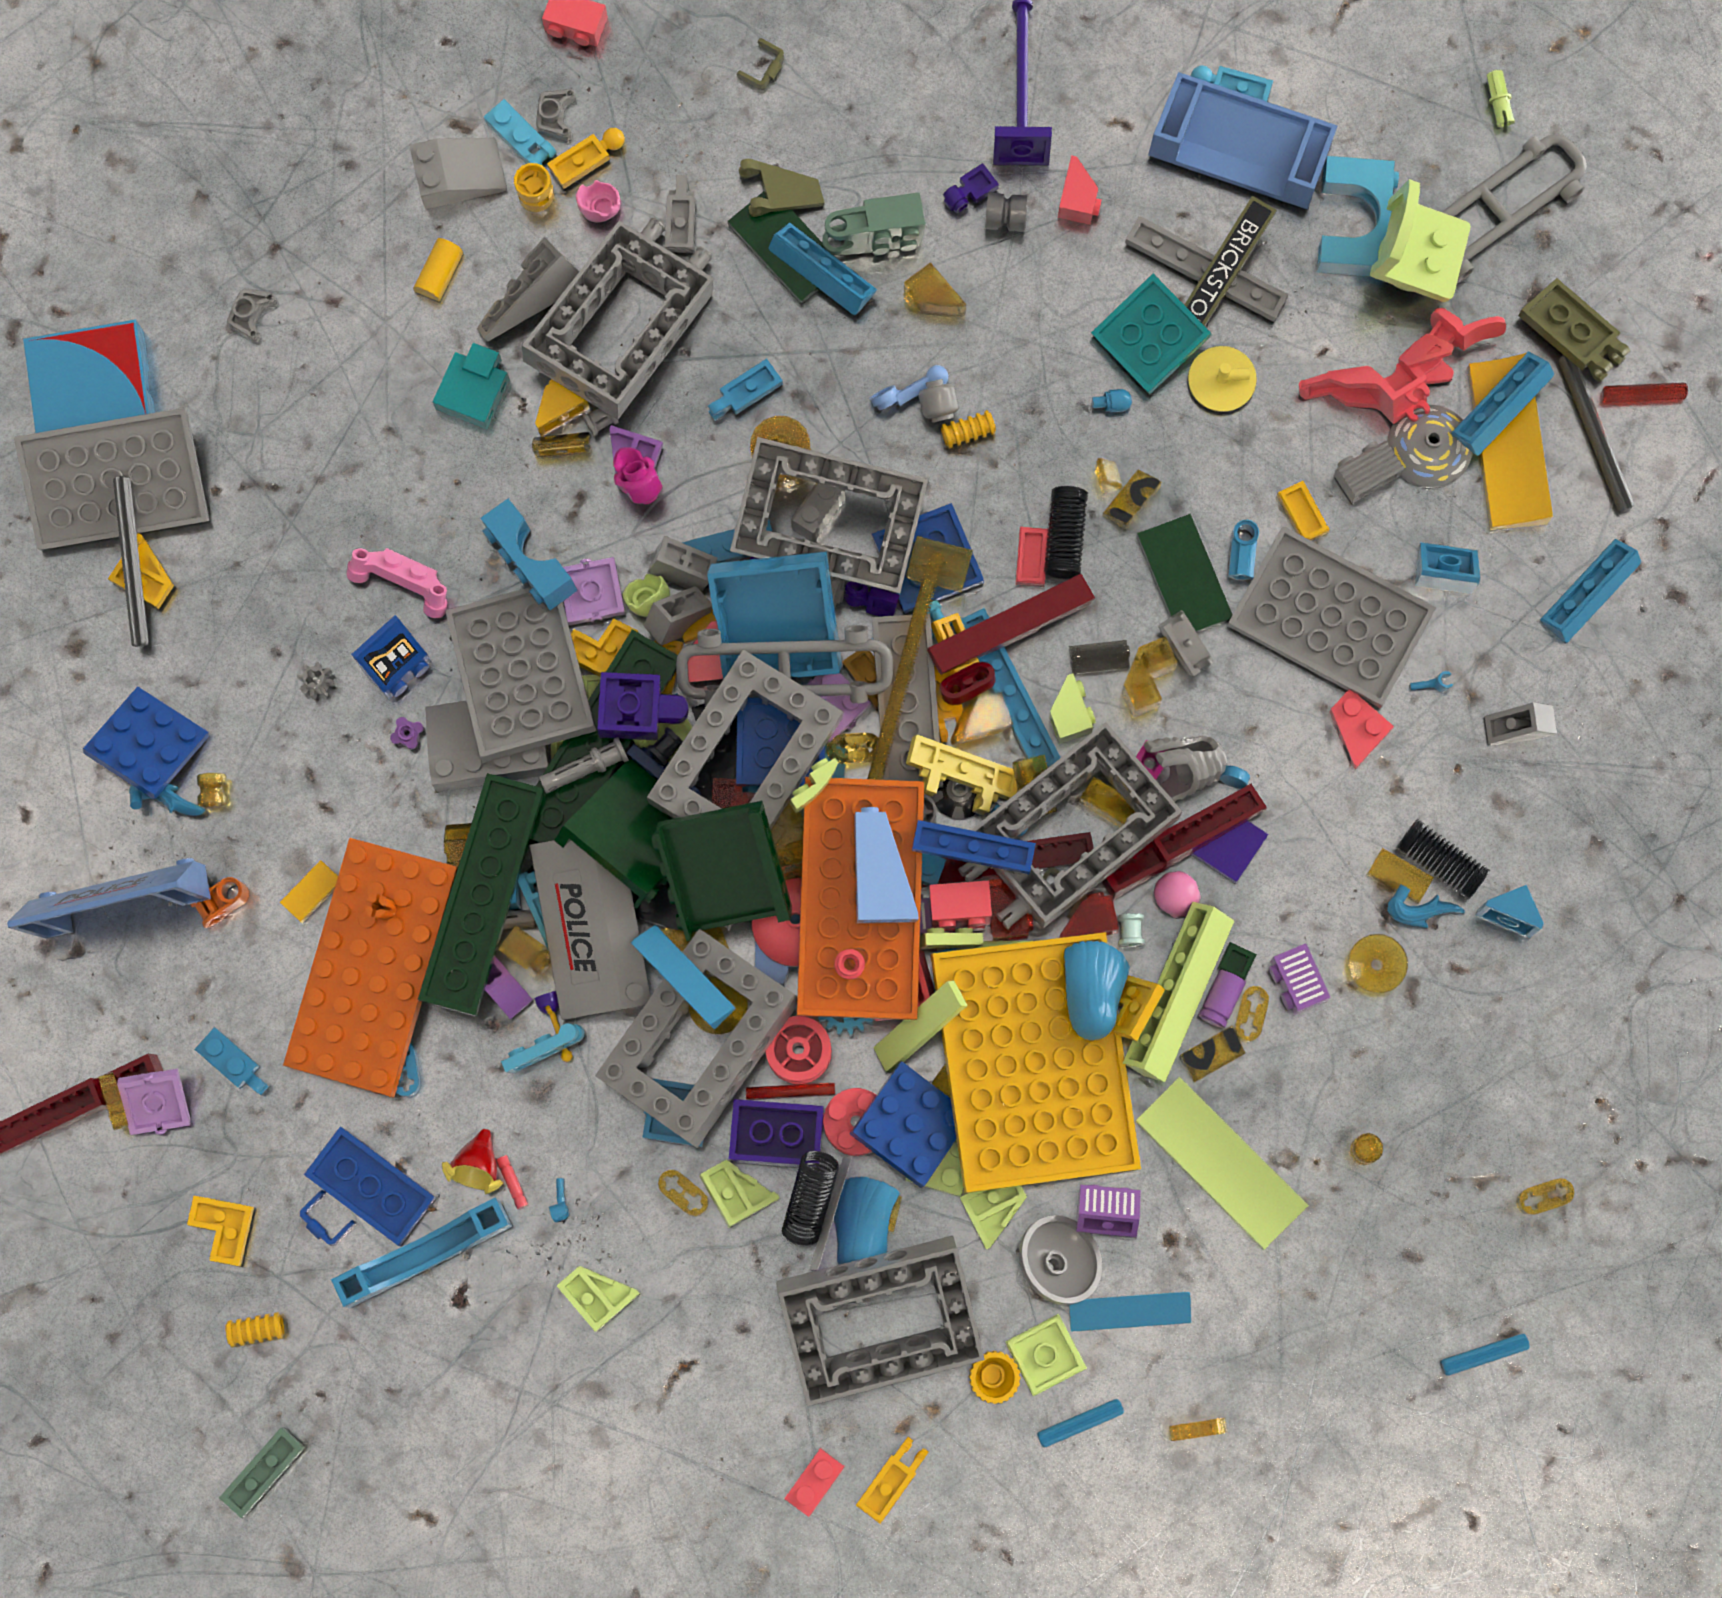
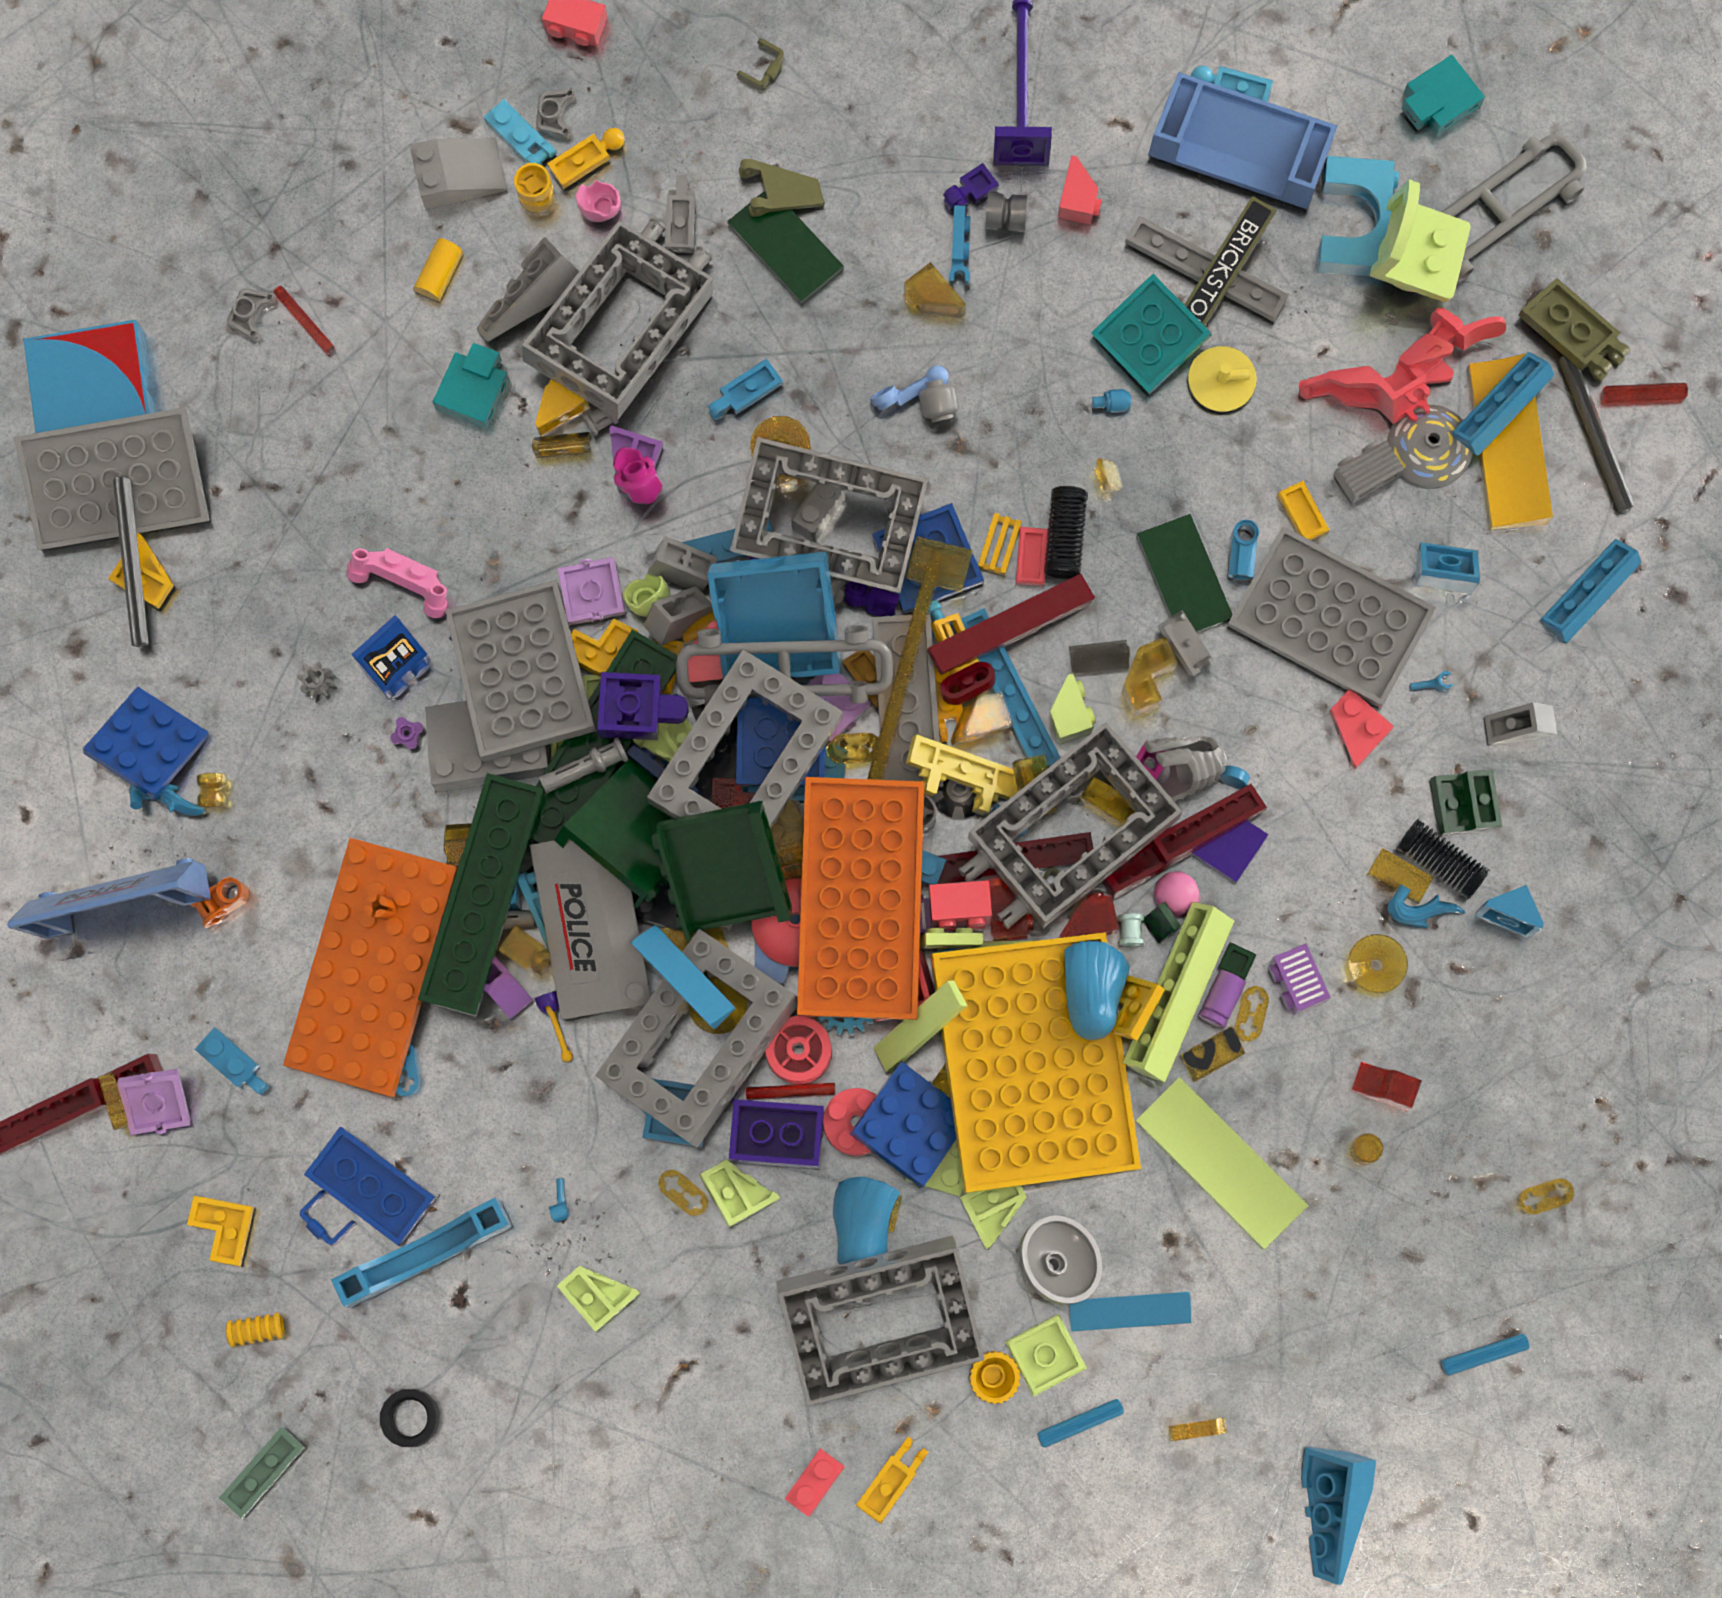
(304, 319): none -> clear red bar
(310, 891): yellow tile -> none
(386, 1418): none -> black tyre
(475, 1164): hat -> none
(512, 1182): coral wheel -> none
(543, 1048): medium azure plate -> none
(547, 578): dark azure arch -> none
(665, 746): black bush -> none
(804, 1221): black piece -> none
(820, 778): yellowish green slope -> none
(821, 268): dark azure slope -> none
(830, 1213): white sticker -> none
(856, 957): coral plate -> none
(877, 226): sand green brick -> none
(880, 877): light blue slope -> none
(960, 250): none -> dark azure plate
(968, 429): yellow piece -> none
(973, 847): blue plate -> none
(1006, 521): none -> yellow tile
(1108, 1210): medium lavender brick -> none
(1132, 499): clear yellow slope -> none
(1161, 922): none -> dark green tile
(1338, 1497): none -> dark azure wedge
(1386, 1086): none -> clear red arch
(1441, 96): none -> teal piece
(1466, 802): none -> dark green slope
(1500, 98): yellowish green axle -> none

